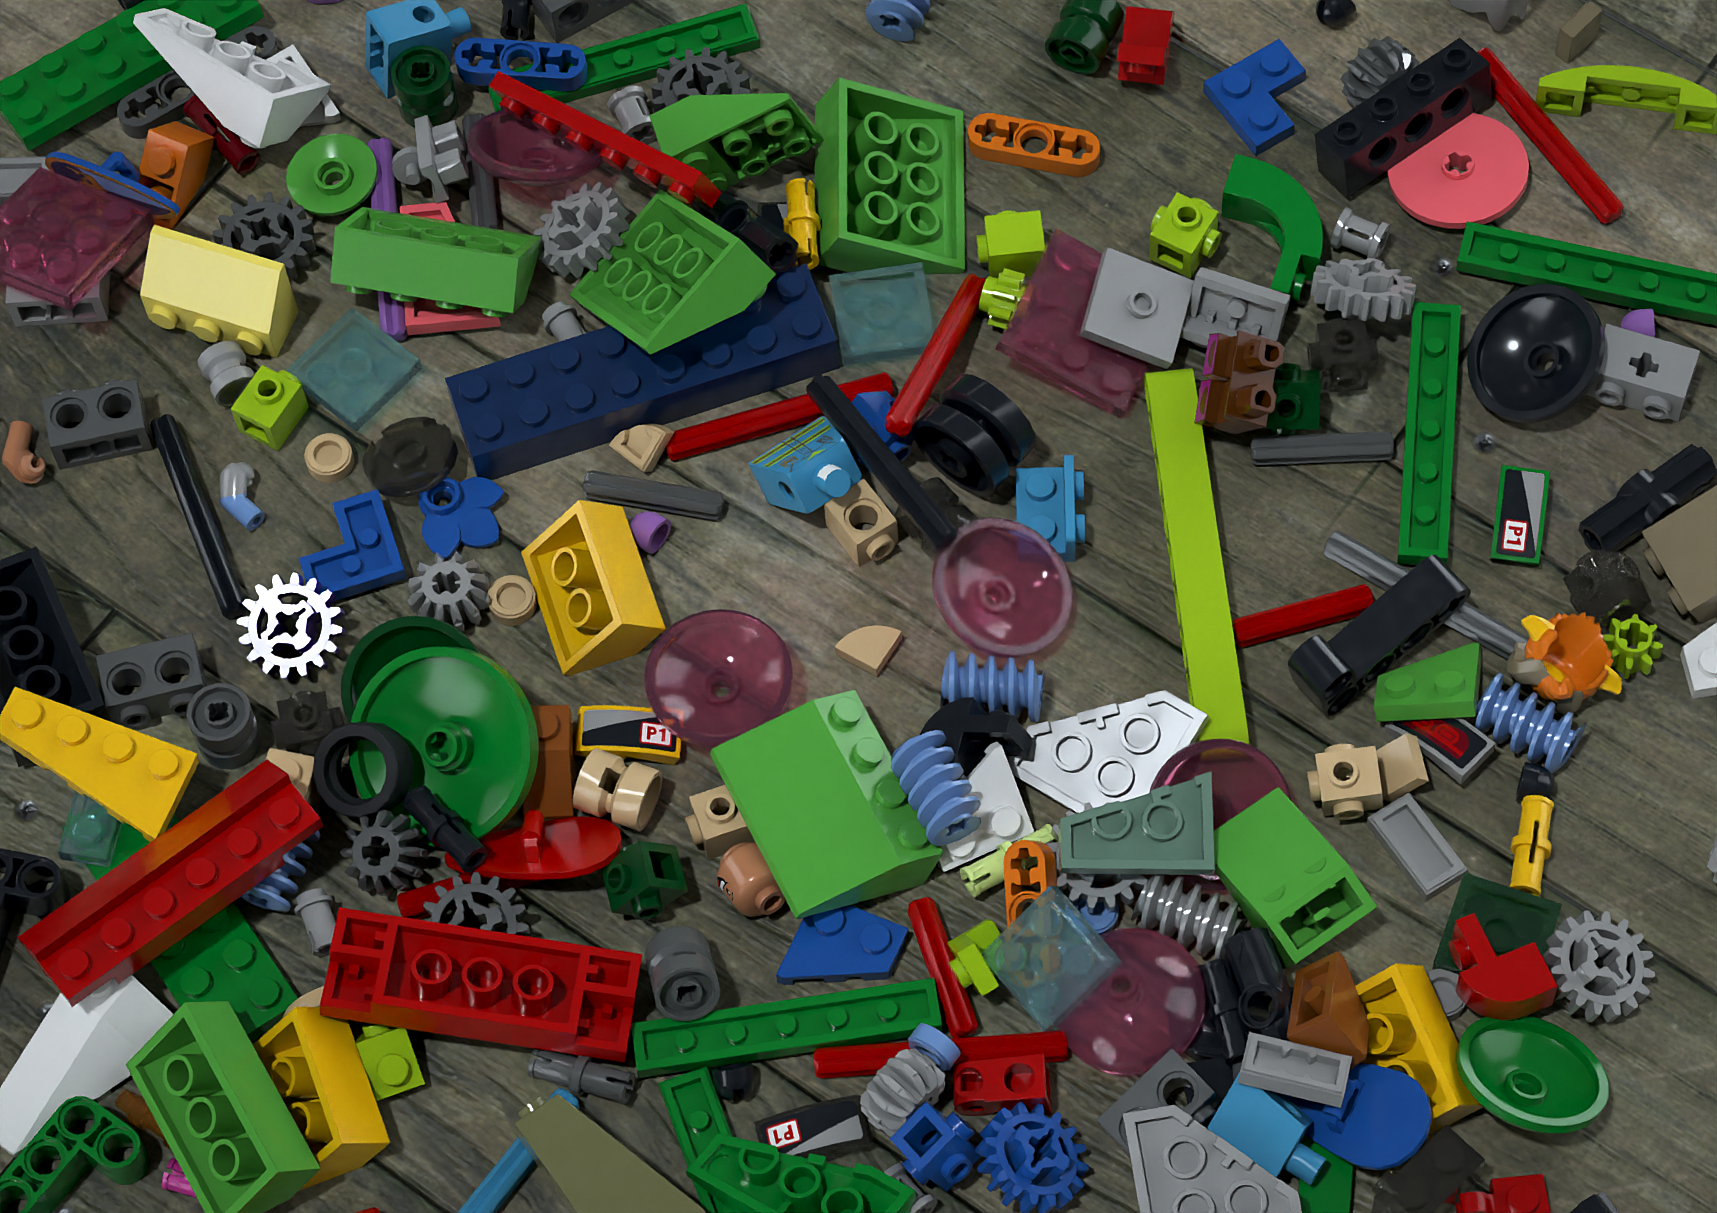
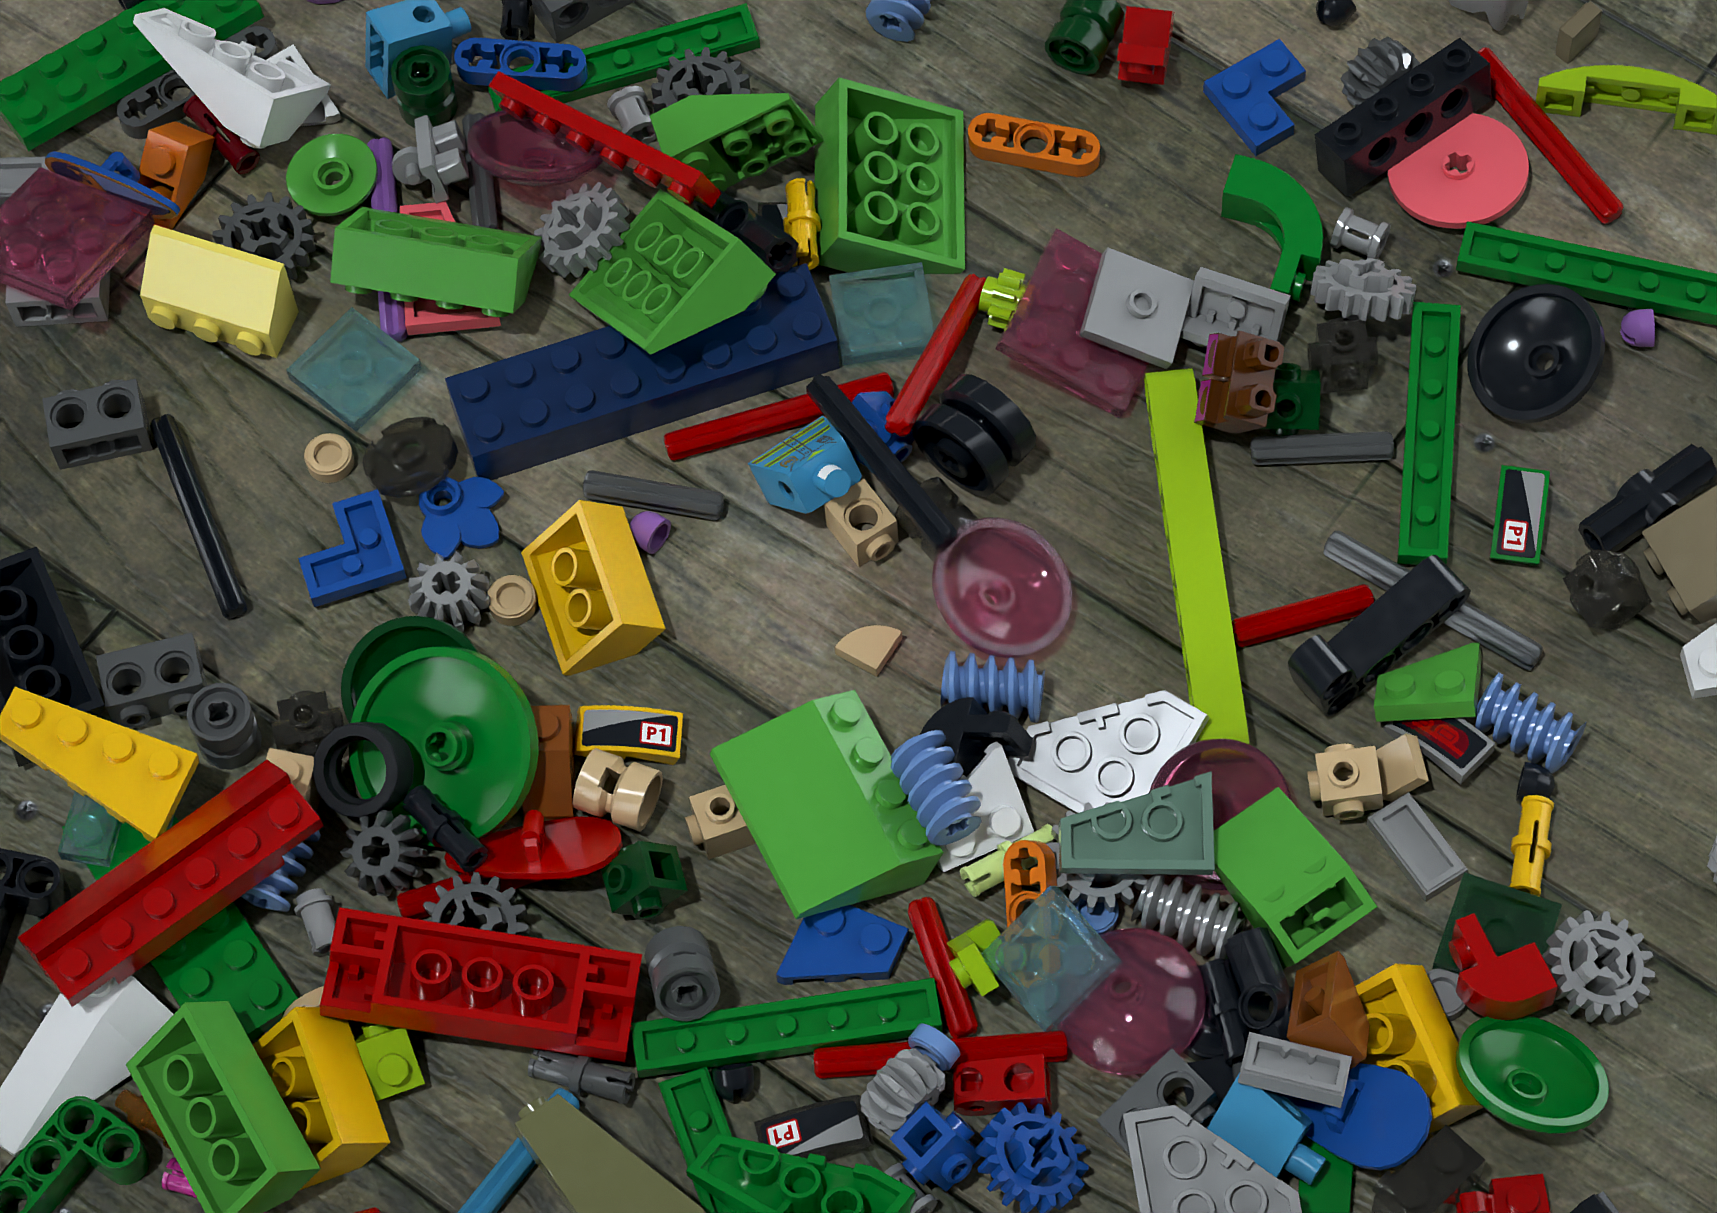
(19, 458): nougat arm -> none
(226, 369): light grey wheel -> none
(233, 495): arm -> none
(270, 407): lime brick -> none
(306, 614): gear -> none
(562, 321): light grey pin -> none
(642, 444): tan tile -> none
(713, 653): clear pink dish -> none
(748, 881): nougat head -> none
(1011, 242): lime brick -> none
(1048, 505): dark azure bracket -> none
(1184, 234): lime brick -> none
(1564, 660): orange hair -> none
(1640, 636): lime gear -> none
(1663, 367): light grey brick -> none

